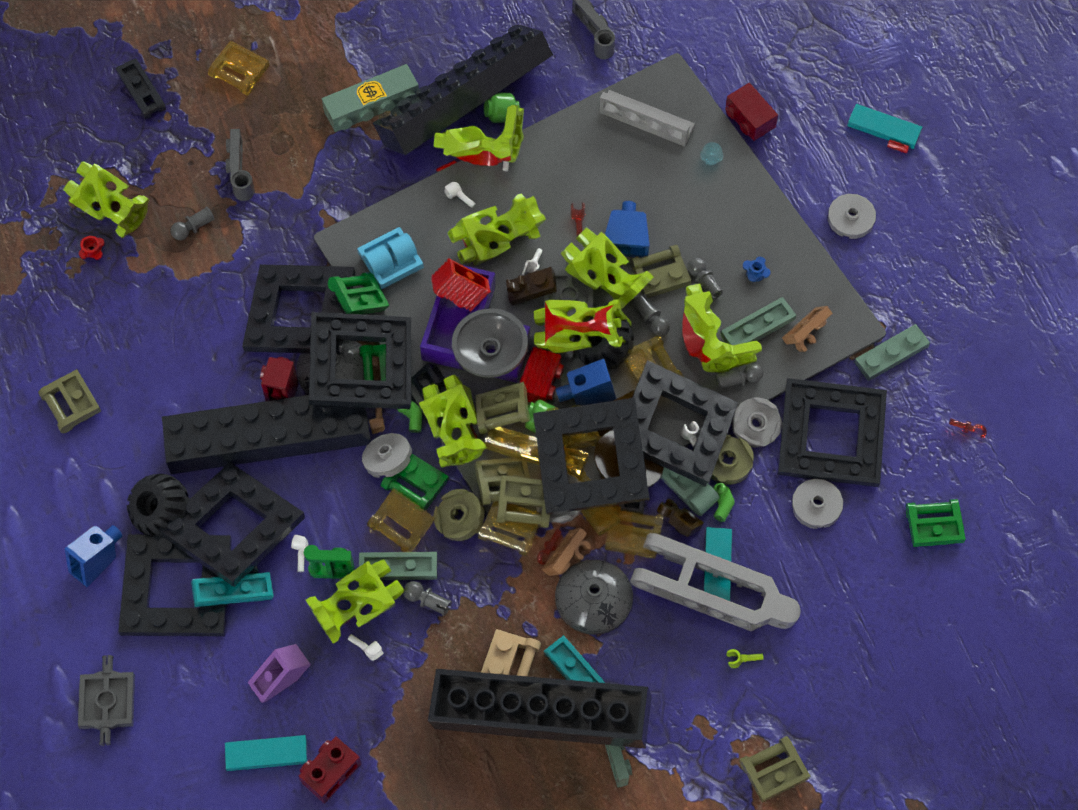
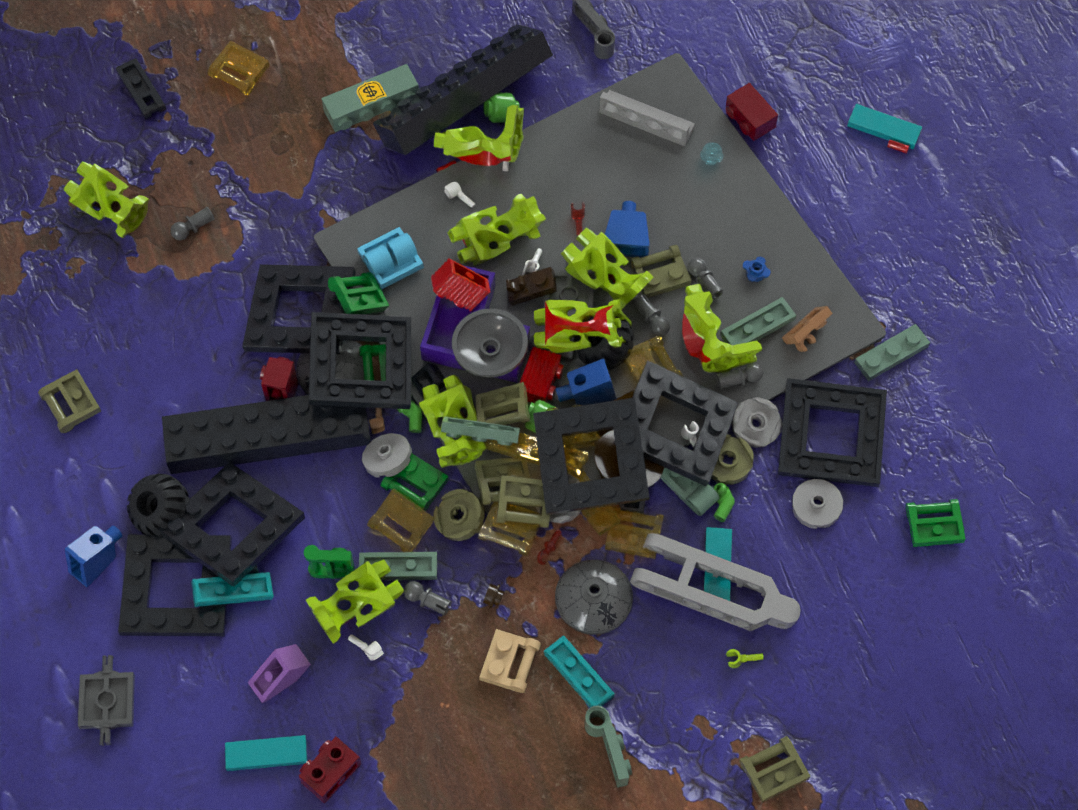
(87, 243): red plate -> none
(234, 146): dark grey plate -> none
(299, 543): white hand -> none
(480, 430): none -> sand green plate
(493, 595): none -> dark brown plate
(540, 708): black brick -> none
(568, 548): medium nougat plate -> none
(681, 519): dark brown plate -> none
(851, 226): light grey plate -> none
(968, 427): clear red hand -> none

